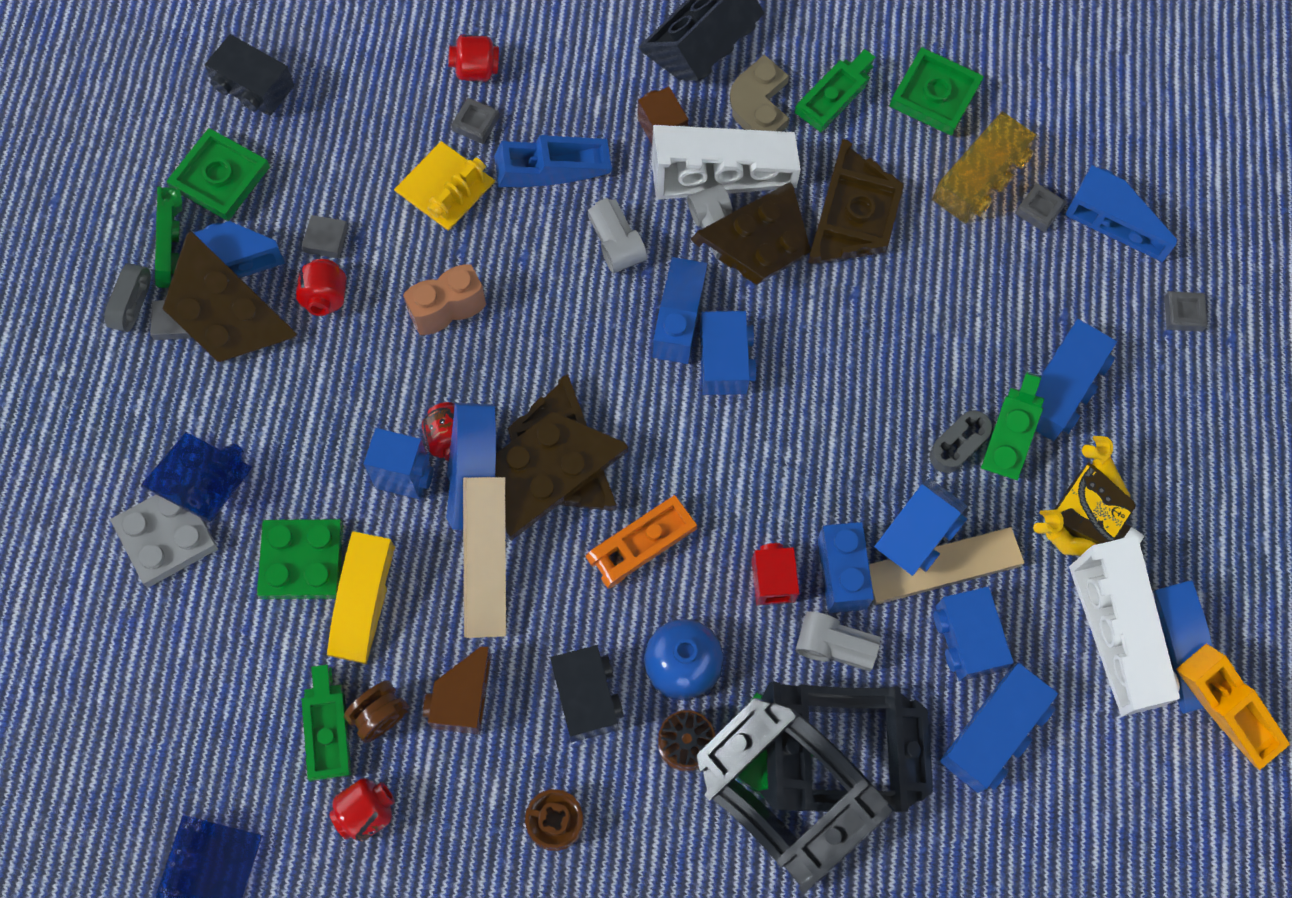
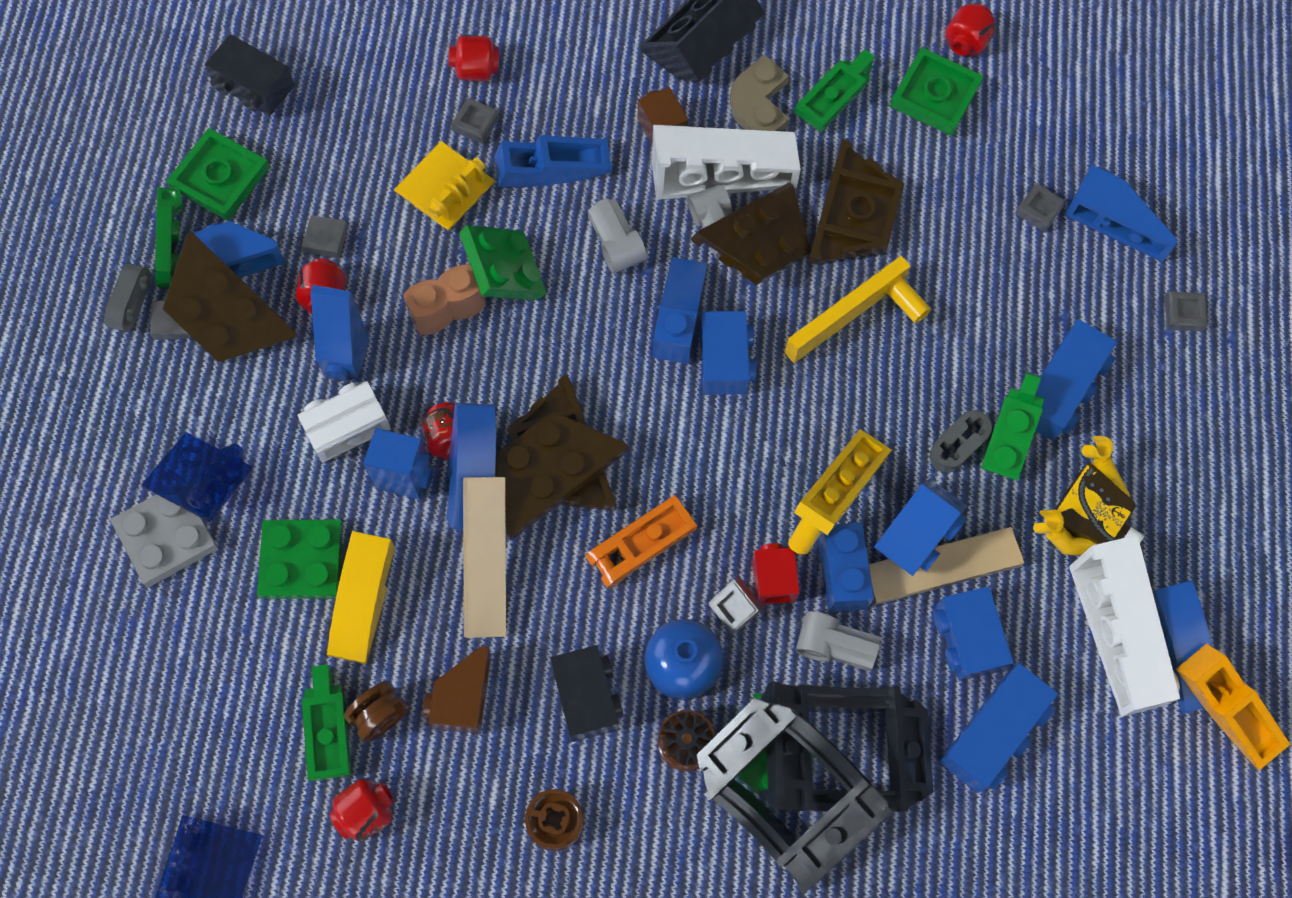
(338, 333): none -> blue slope
(343, 420): none -> white brick
(502, 263): none -> green plate
(735, 605): none -> tile
(837, 490): none -> yellow piece
(886, 282): none -> yellow piece
(970, 29): none -> red head
(985, 168): clear yellow brick -> none

